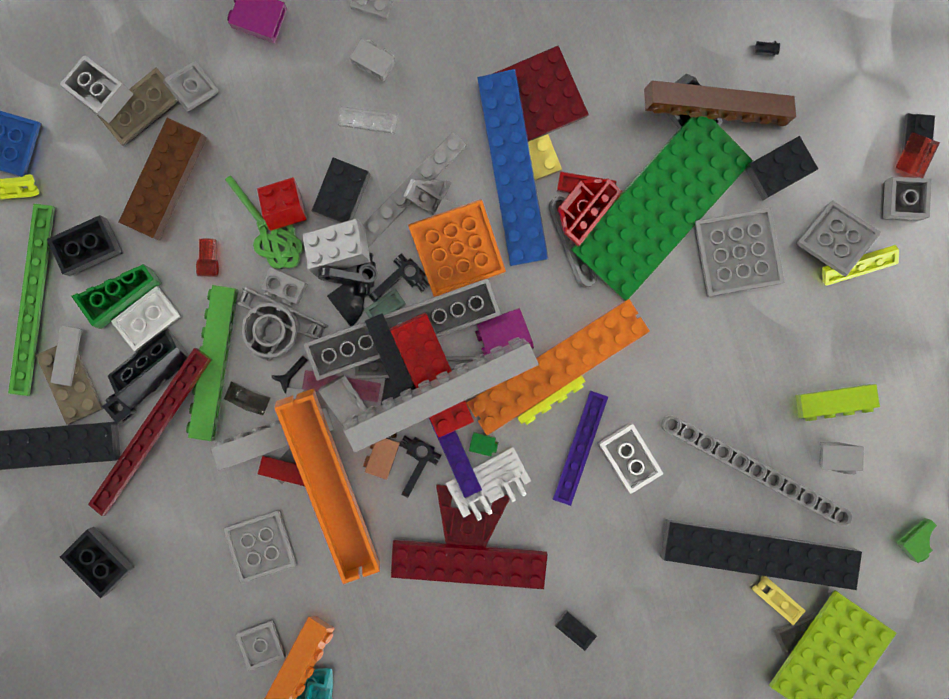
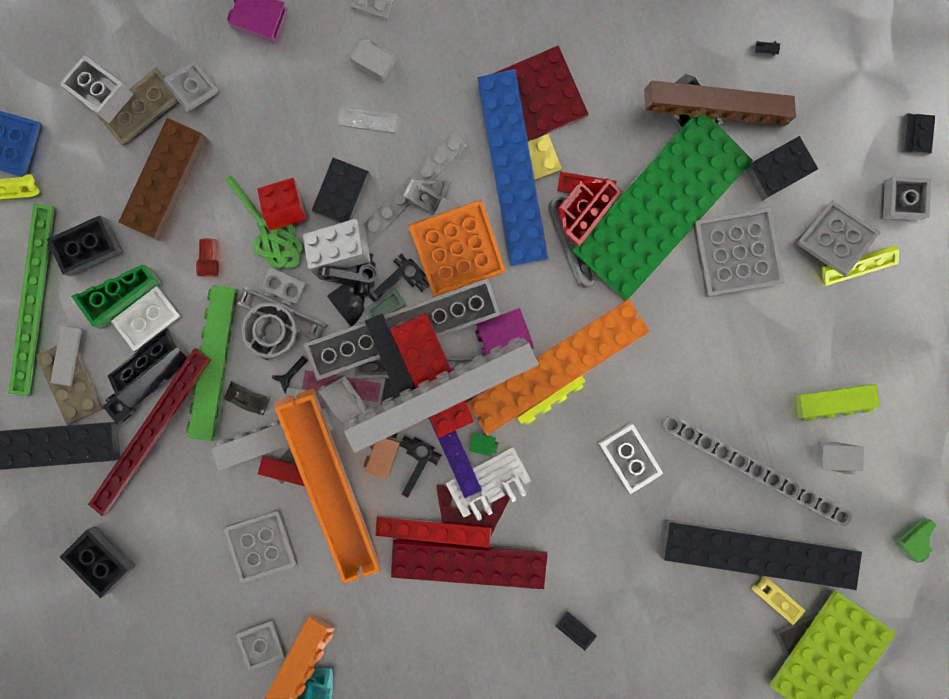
(433, 531): none -> red plate
(580, 448): dark purple plate -> none
(917, 155): clear red panel -> none

